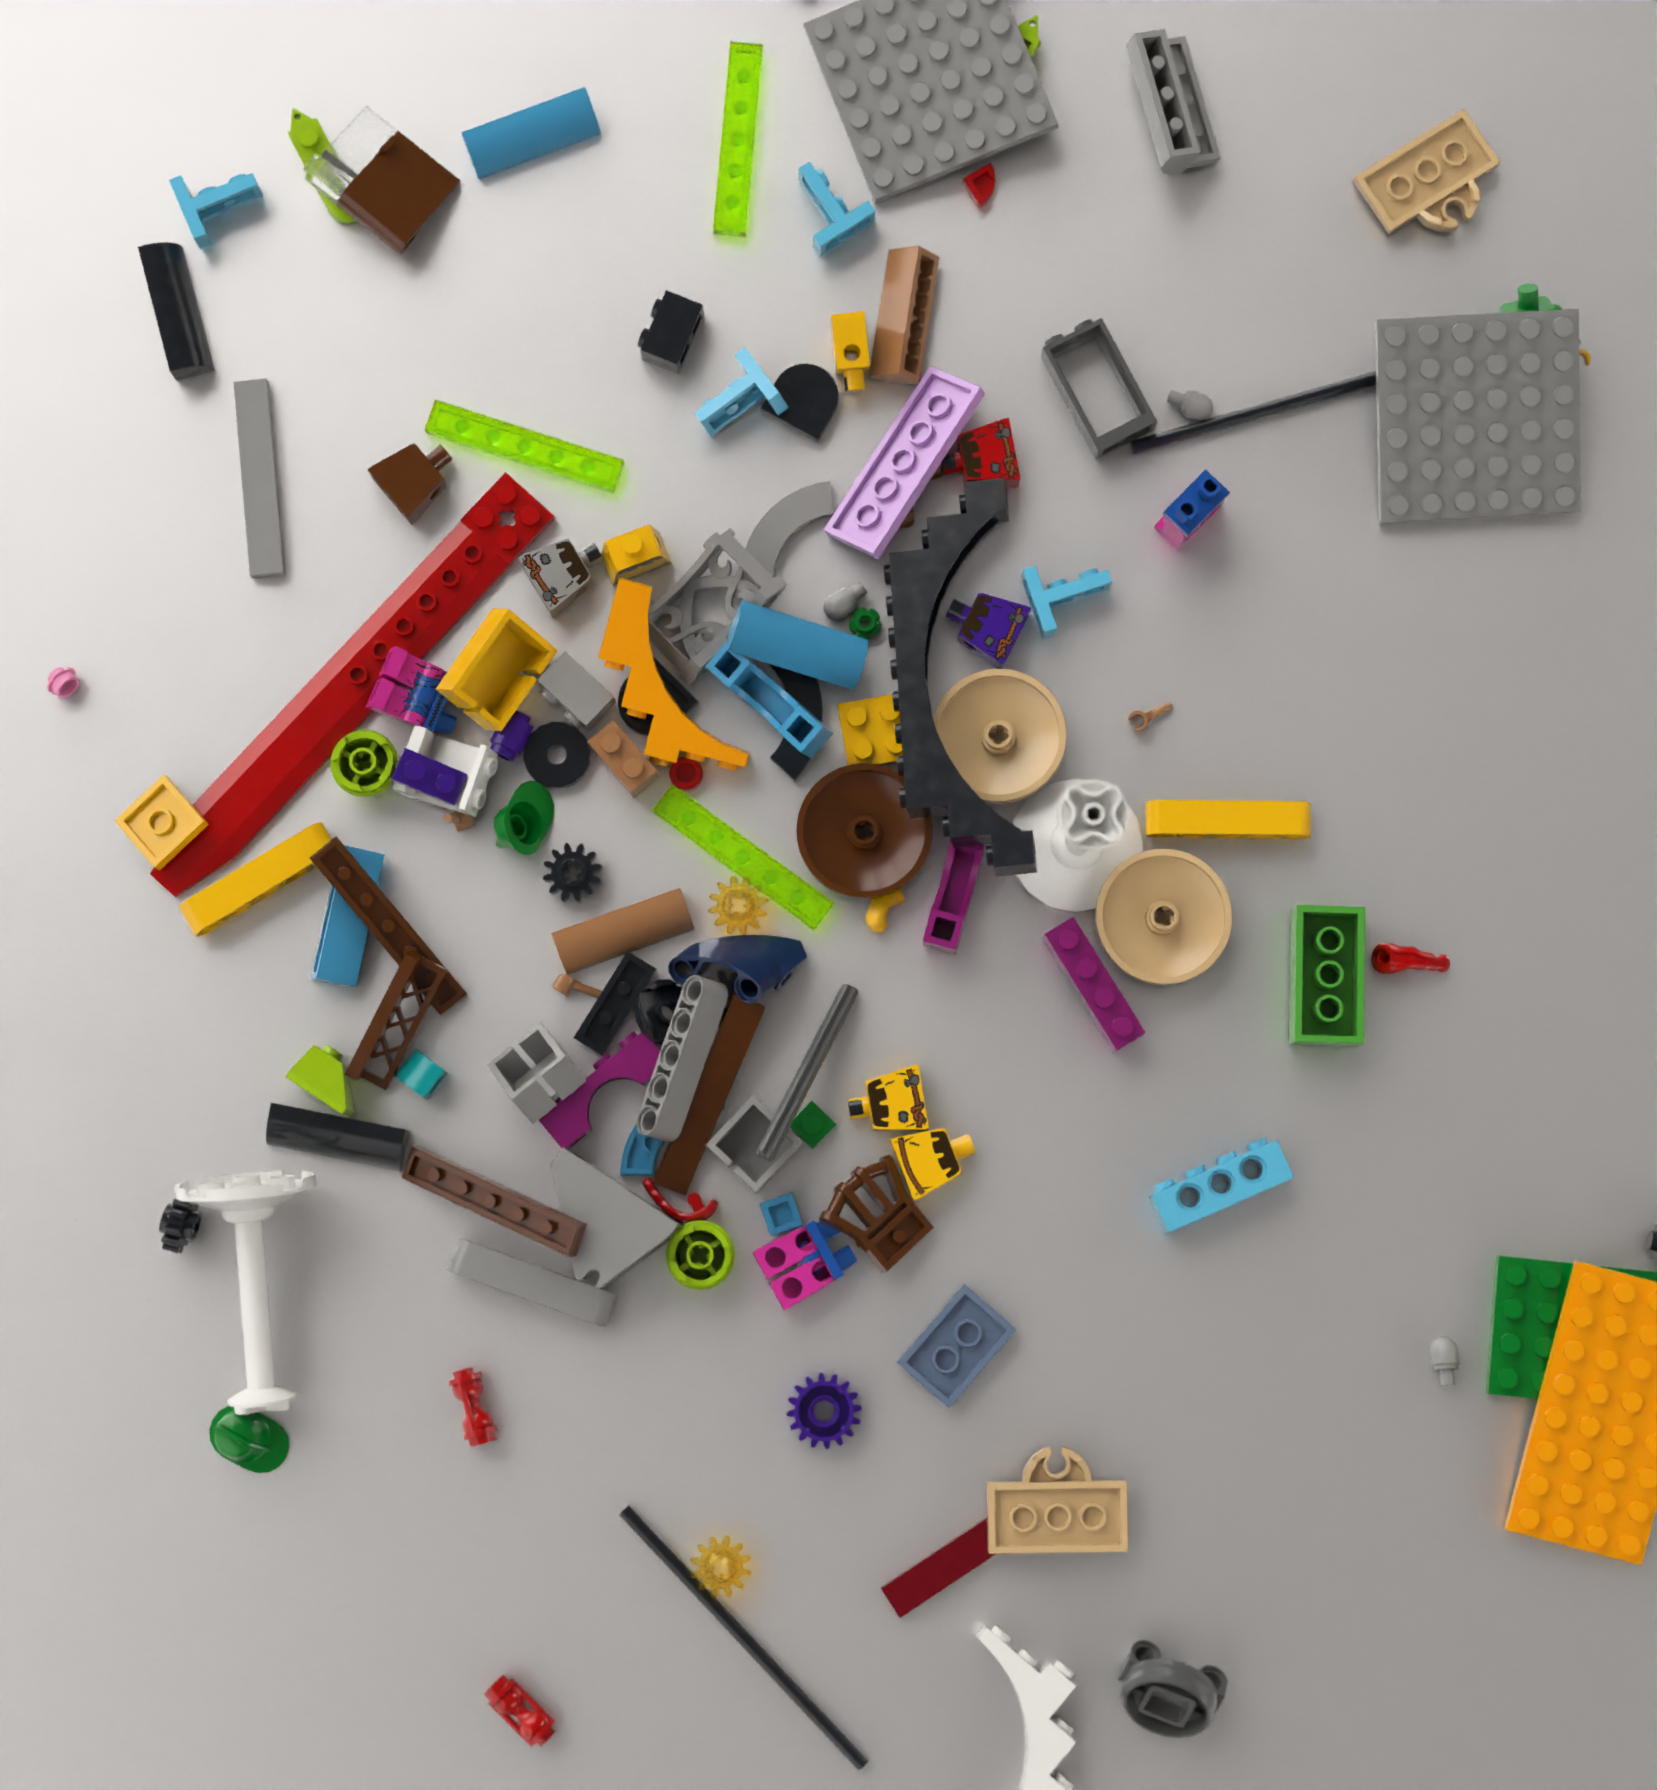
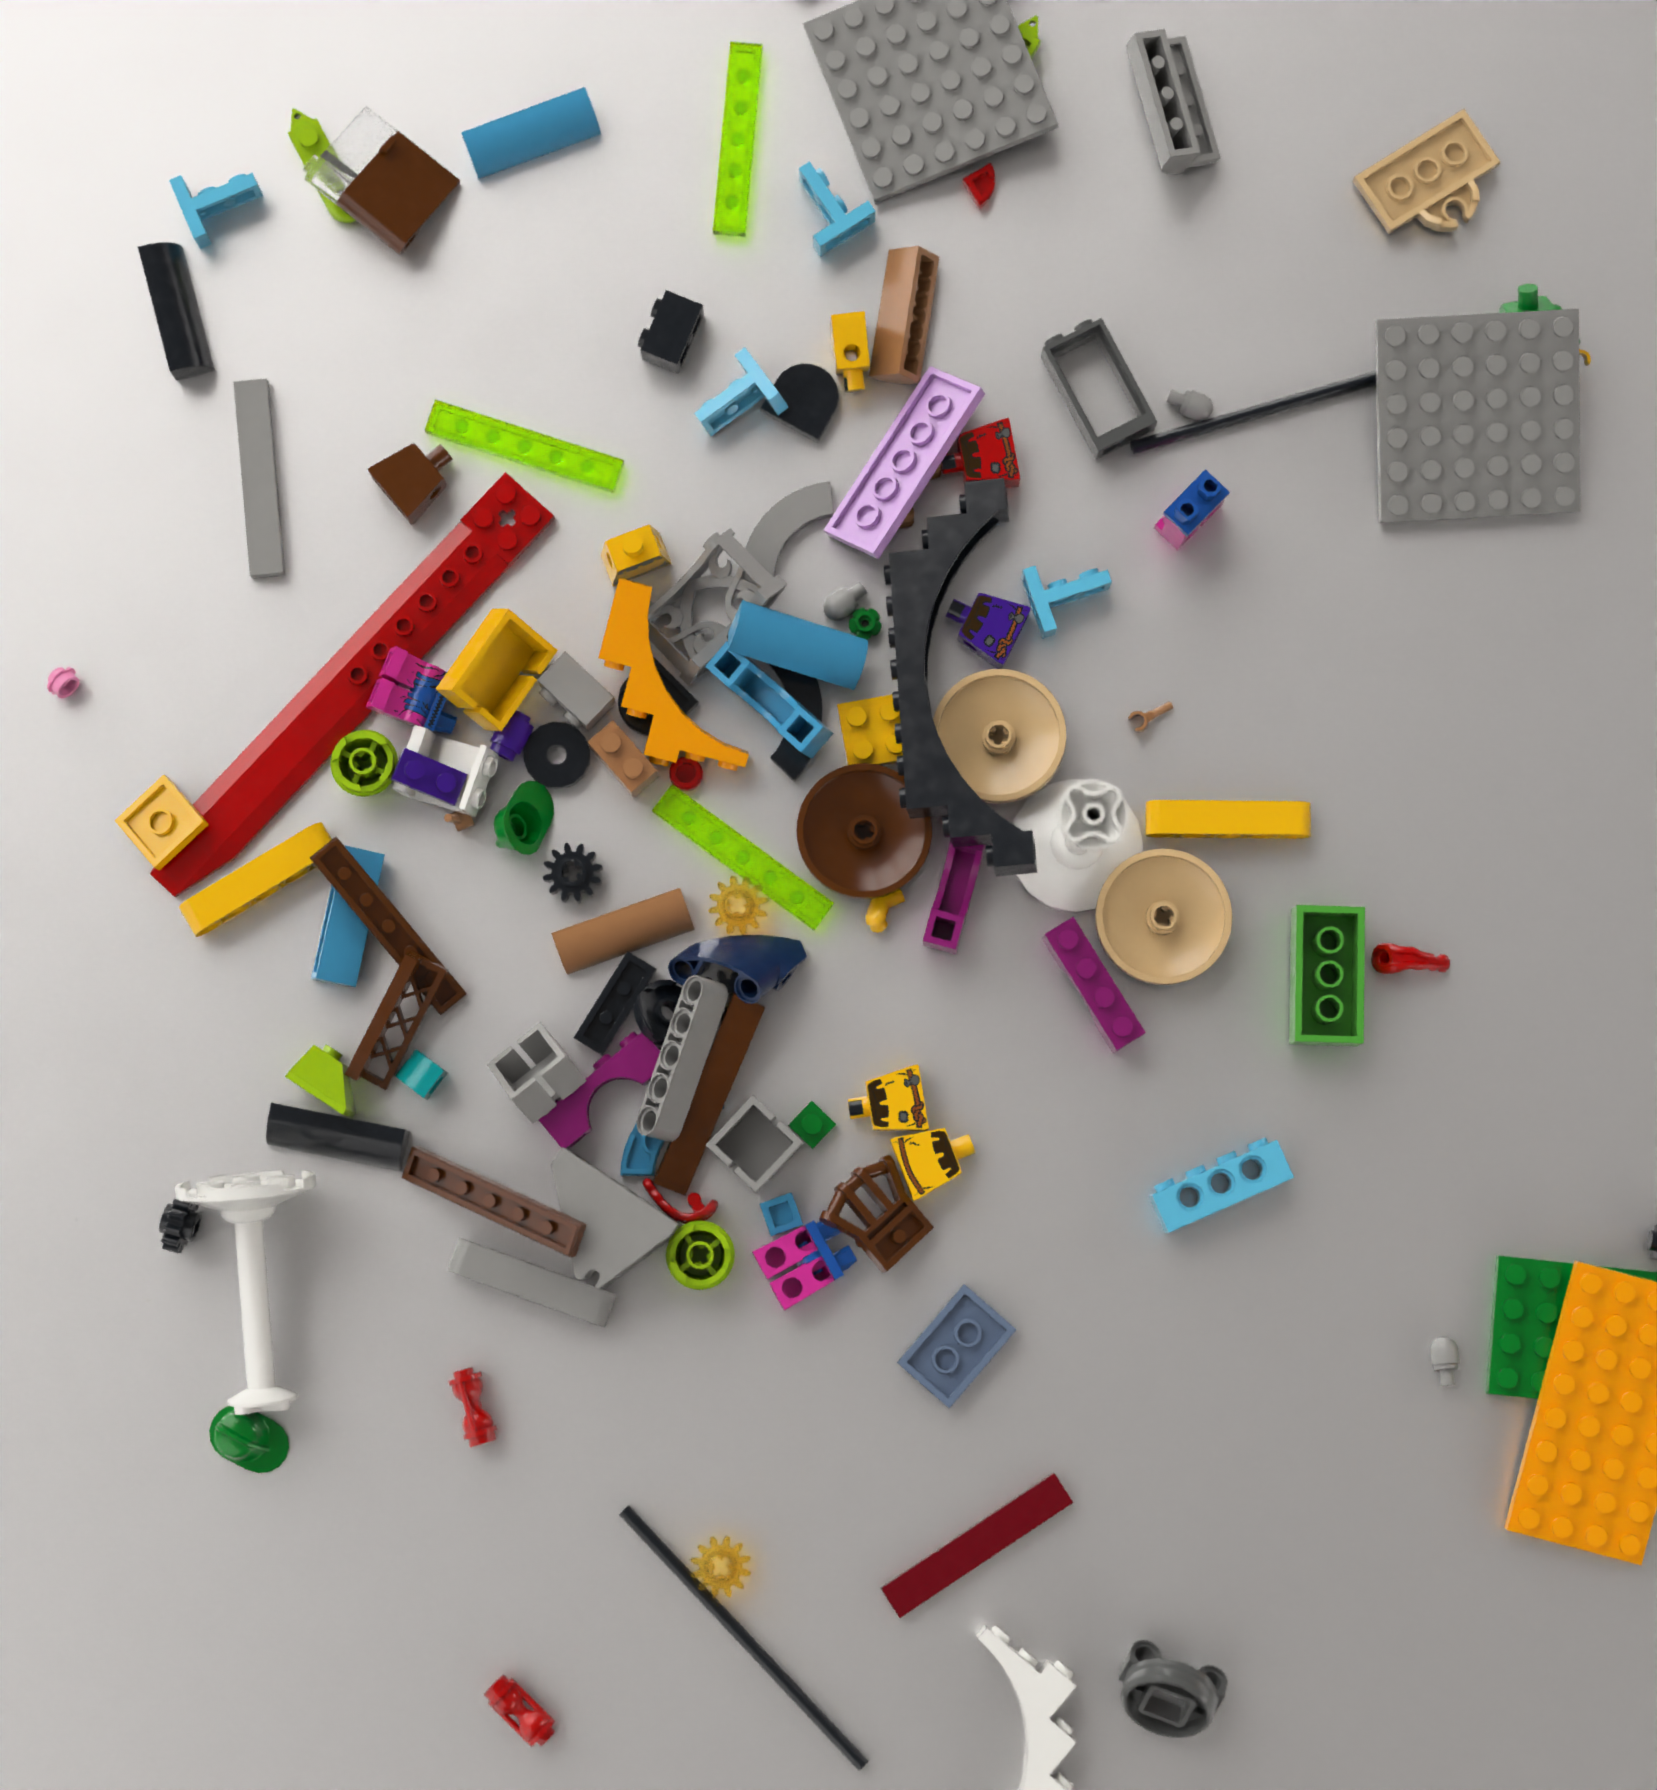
(560, 573): light grey torso -> none
(565, 983): medium nougat hand -> none
(807, 1072): dark grey axle -> none
(843, 1410): dark purple gear -> none
(1057, 1510): tan plate -> none

